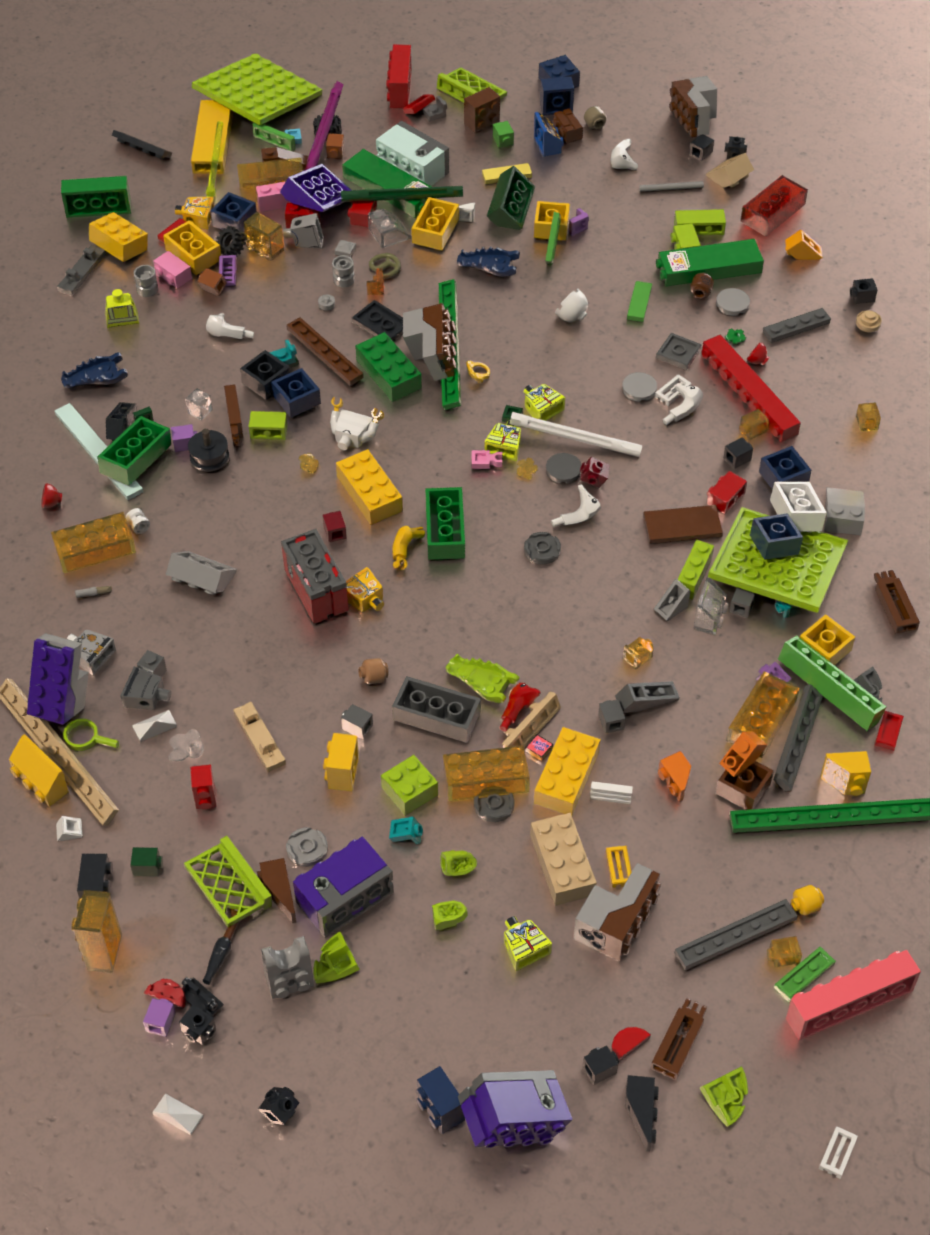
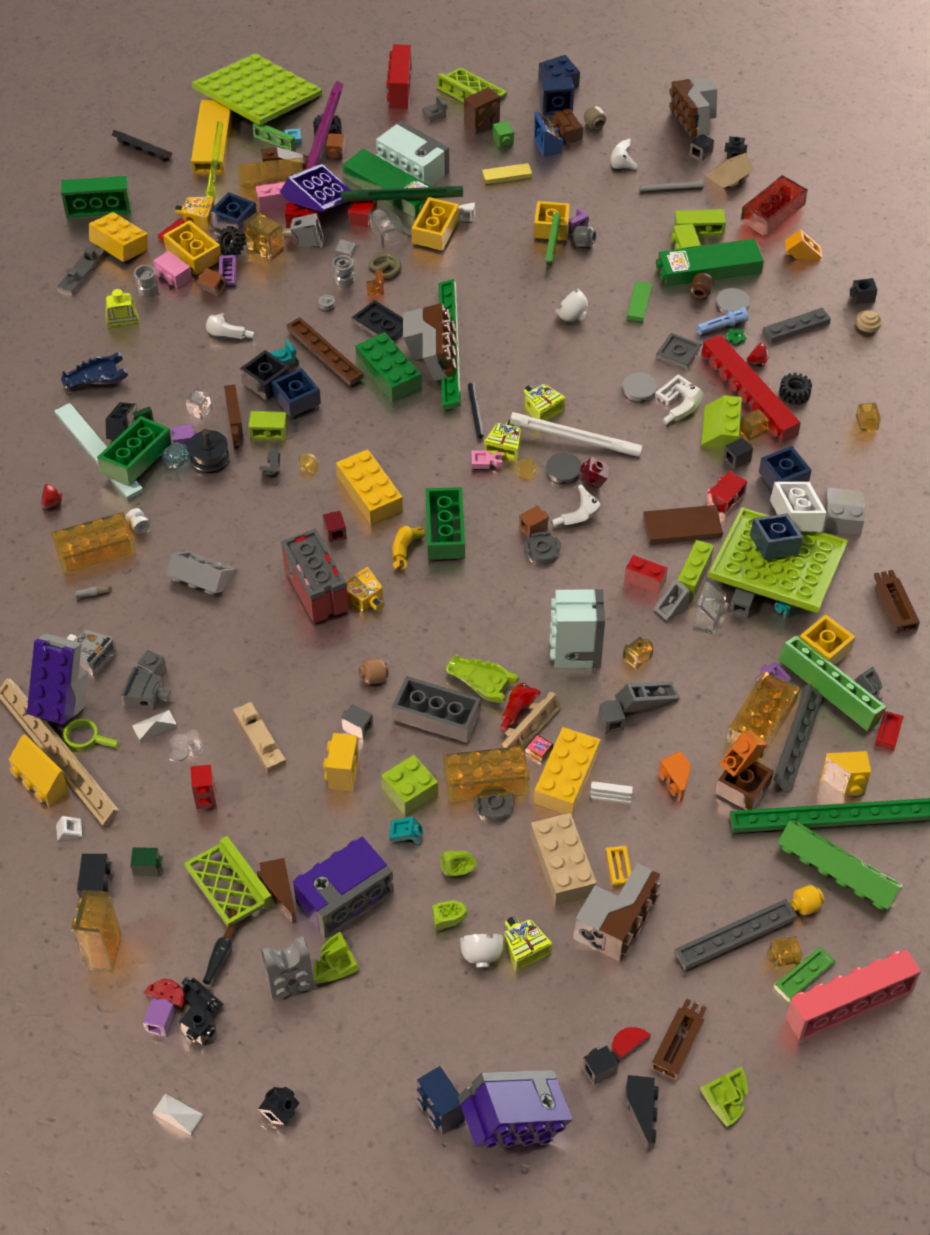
(175, 455): none -> clear light blue head
(274, 459): none -> dark grey bracket
(306, 847): light grey tile -> none
(353, 428): white torso -> none
(419, 104): red tile -> none
(475, 409): none -> black piece
(476, 376): yellow piece -> none
(481, 949): none -> white cylinder
(493, 261): dark blue animal -> none
(508, 412): dark green tile -> none
(511, 200): dark green slope -> none
(533, 521): none -> dark orange brick
(577, 628): none -> light aqua piece
(584, 236): none -> dark grey head
(645, 574): none -> red brick
(721, 422): none -> lime slope
(730, 319): none -> light blue pin
(795, 395): none -> black tyre
(831, 1168): white tile -> none
(840, 864): none -> bright green brick

